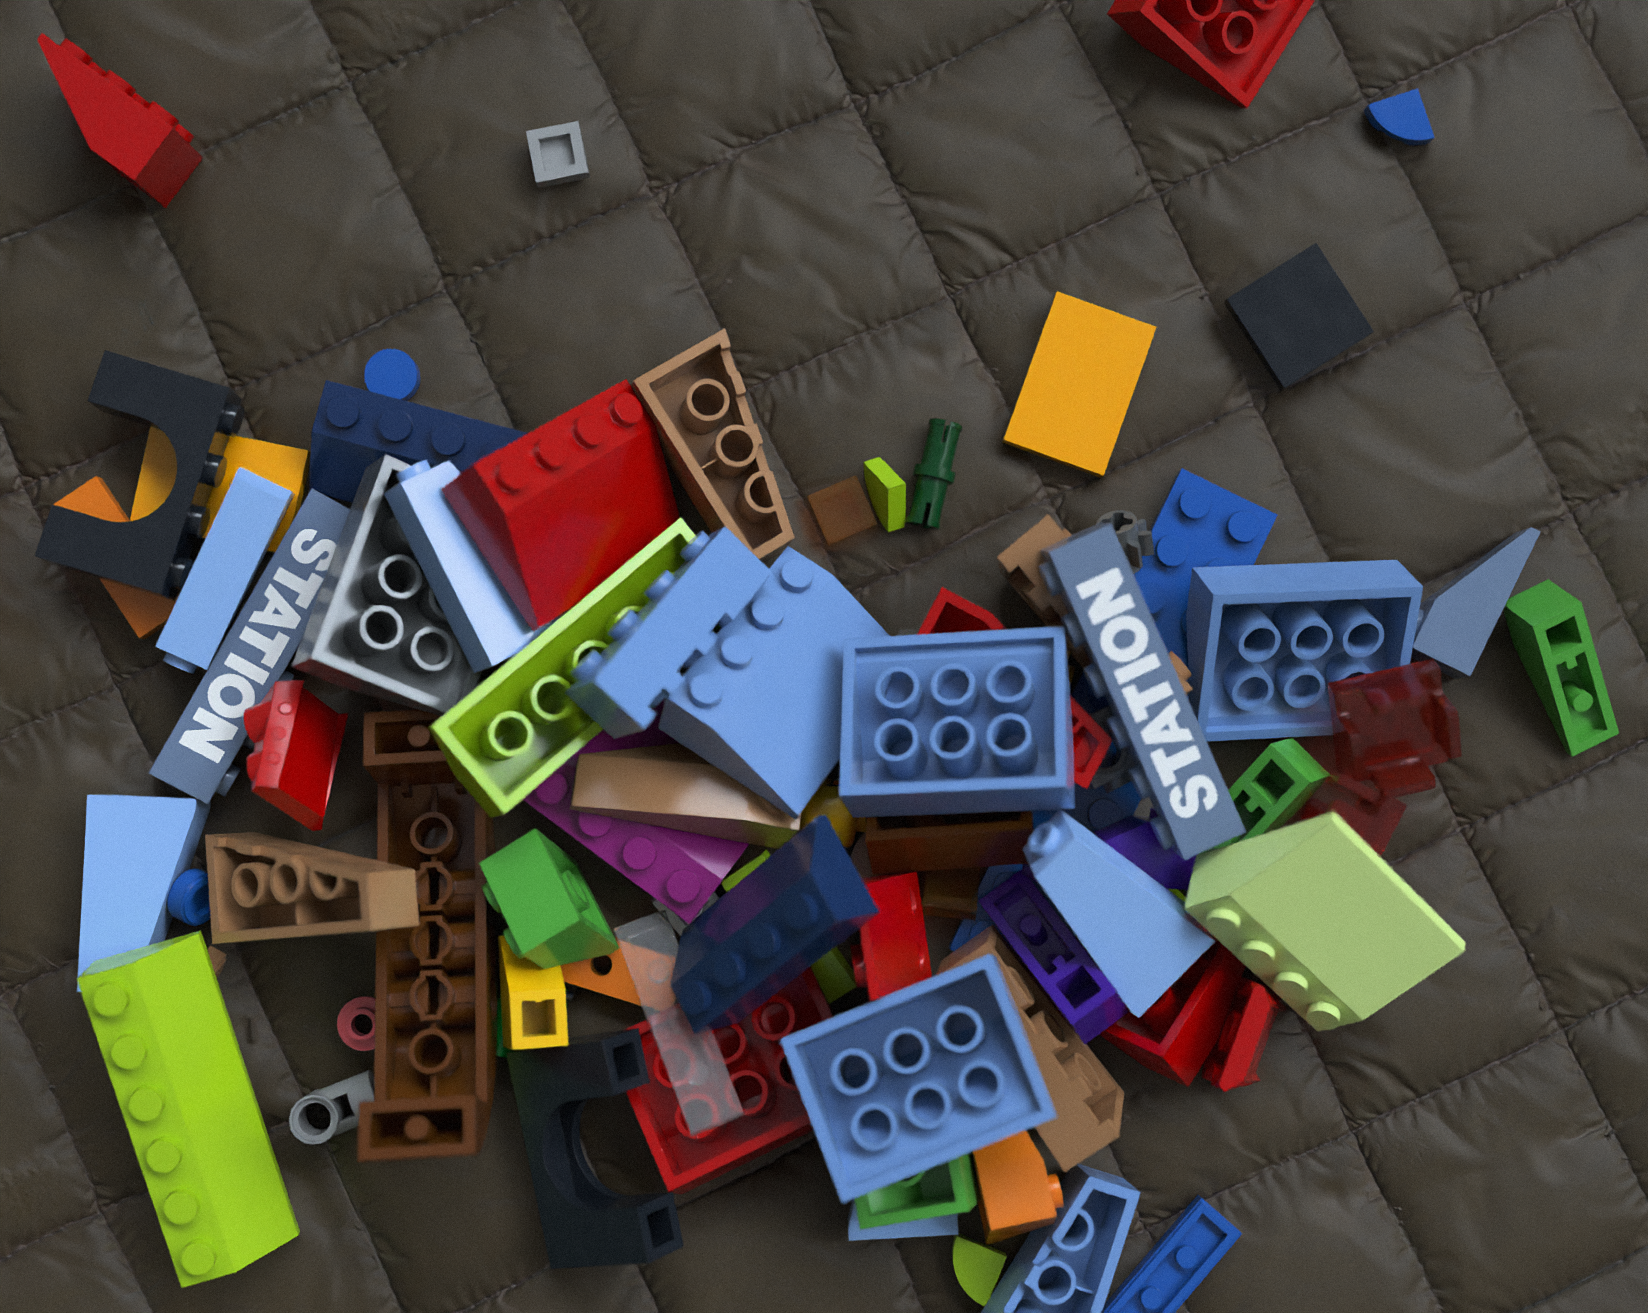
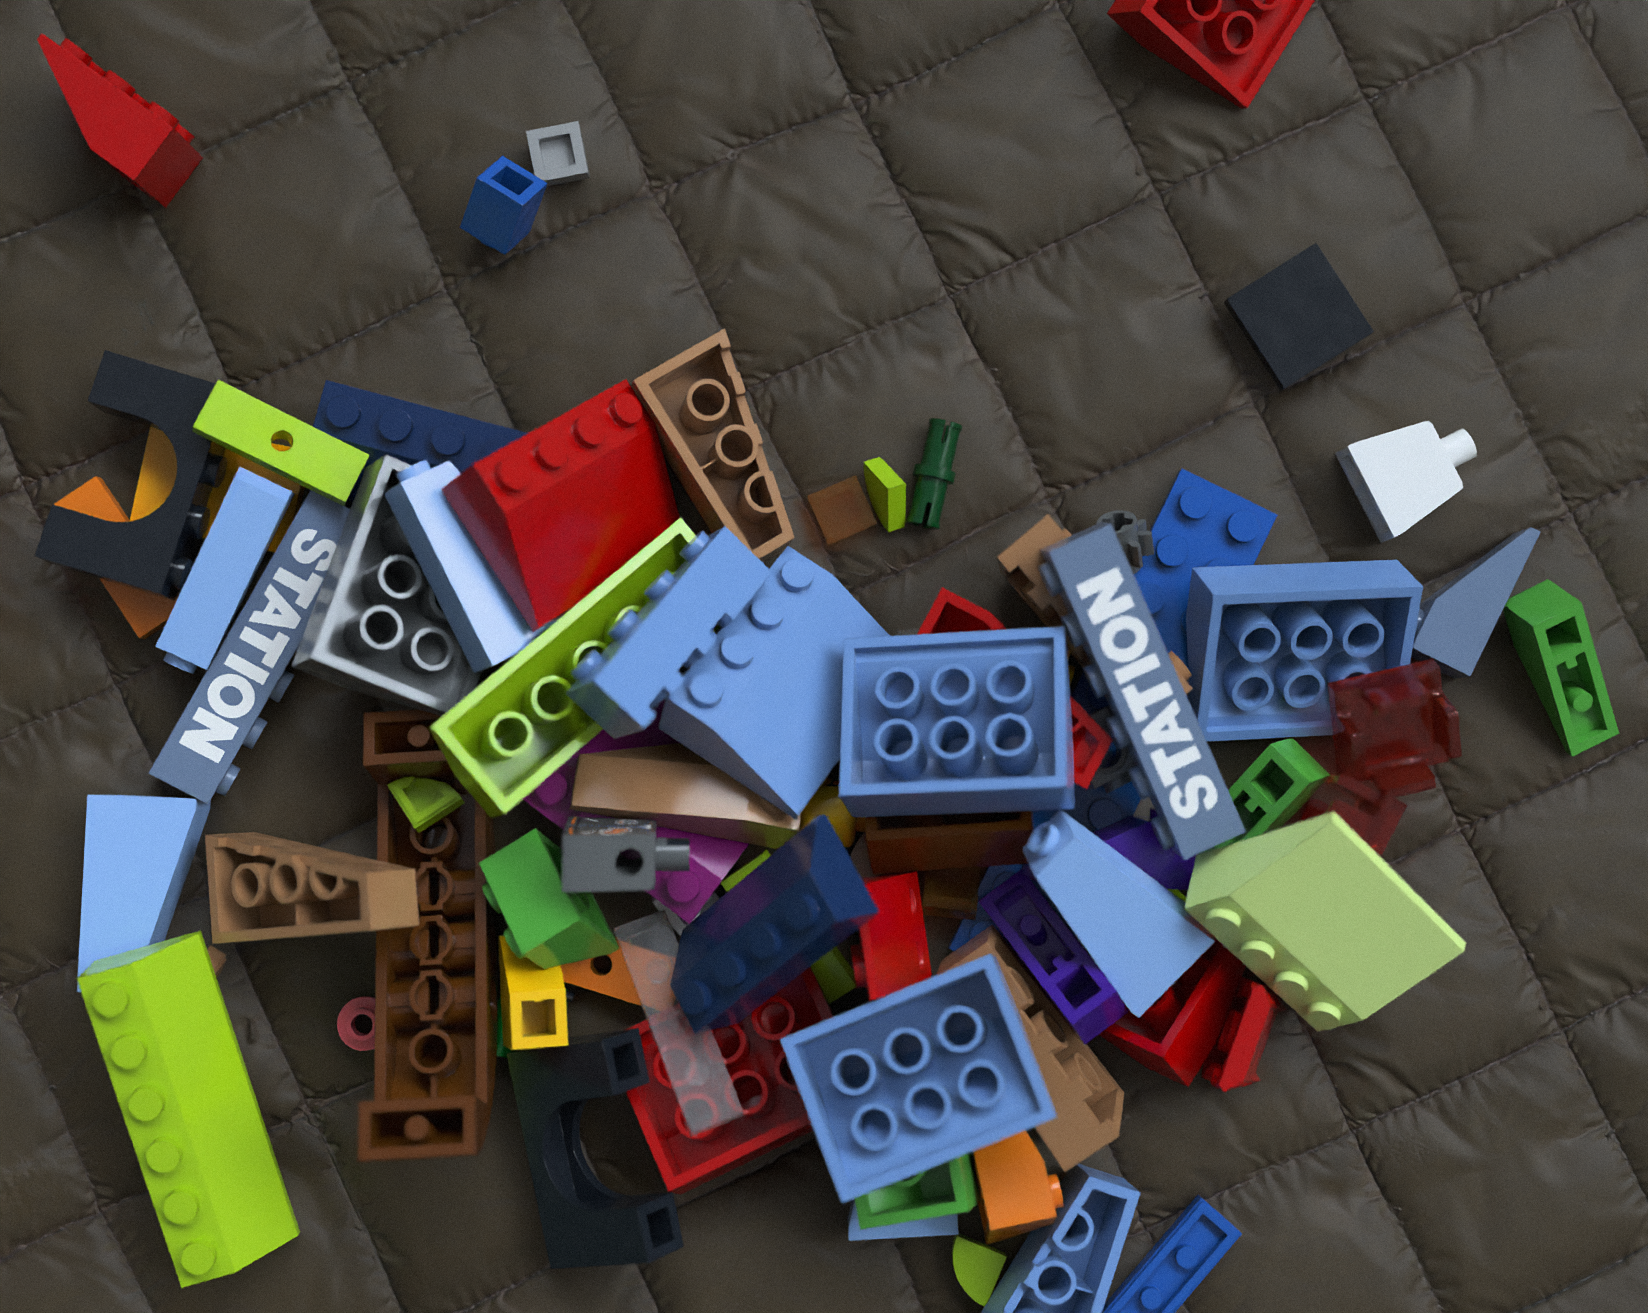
(190, 898): blue tile -> none
(250, 428): none -> lime tile
(294, 751): red slope -> none
(358, 1089): light grey piece -> none
(392, 374): blue tile -> none
(425, 800): none -> lime tile
(503, 205): none -> blue brick
(594, 859): none -> dark grey torso
(1079, 384): light orange tile -> none
(1401, 118): blue tile -> none
(1405, 474): none -> white torso

